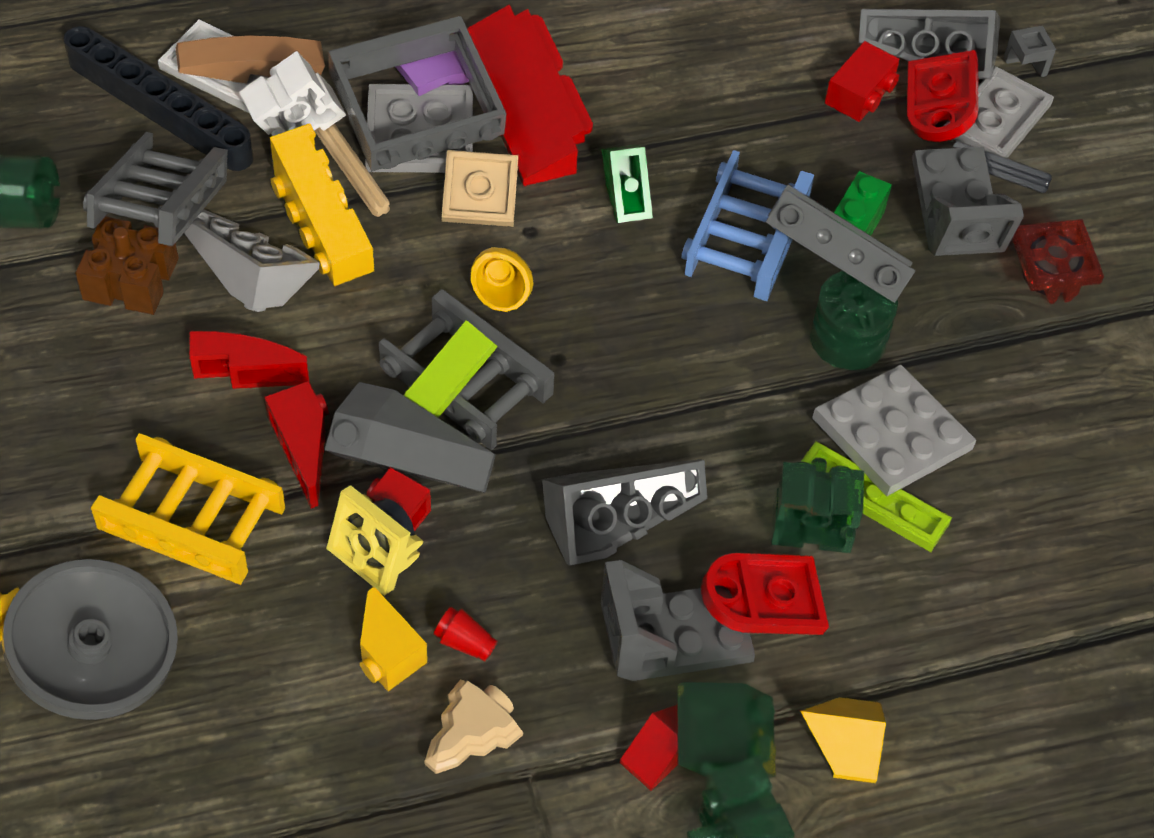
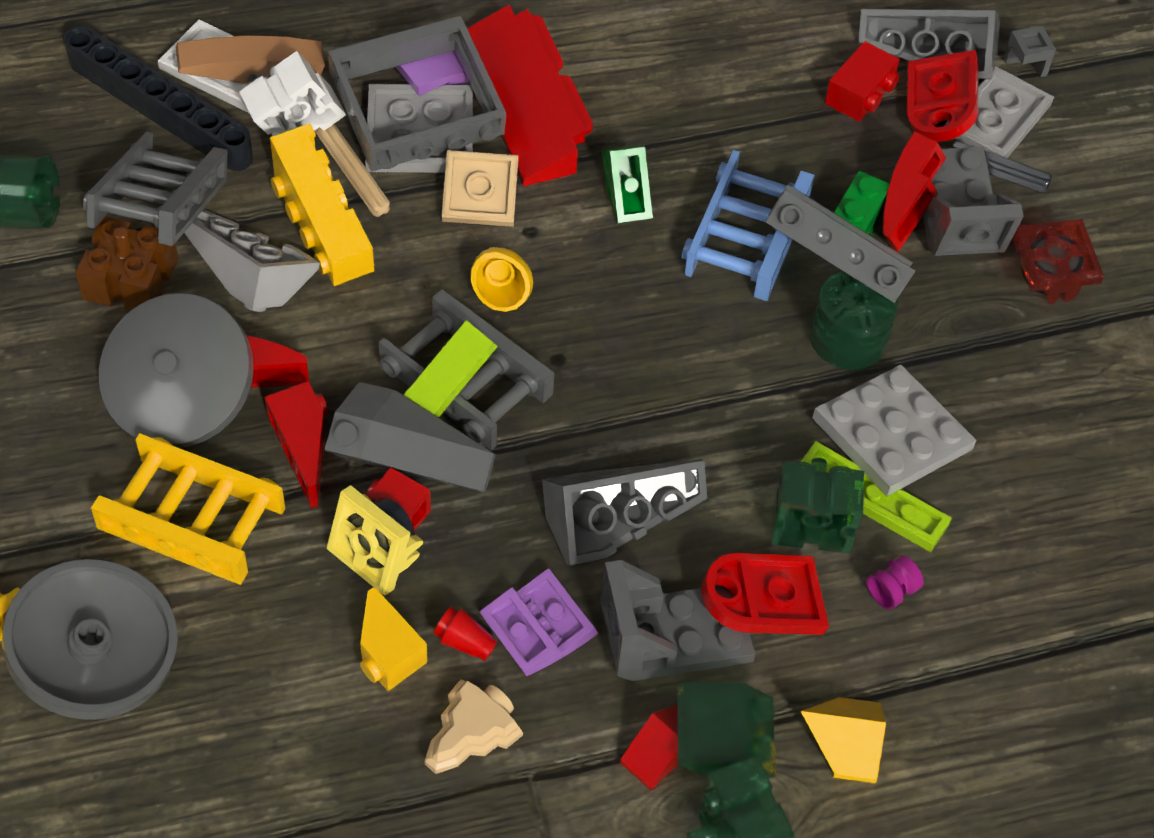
(176, 369): none -> dark grey dish
(538, 623): none -> medium lavender slope
(894, 582): none -> magenta wheel
(911, 188): none -> red slope

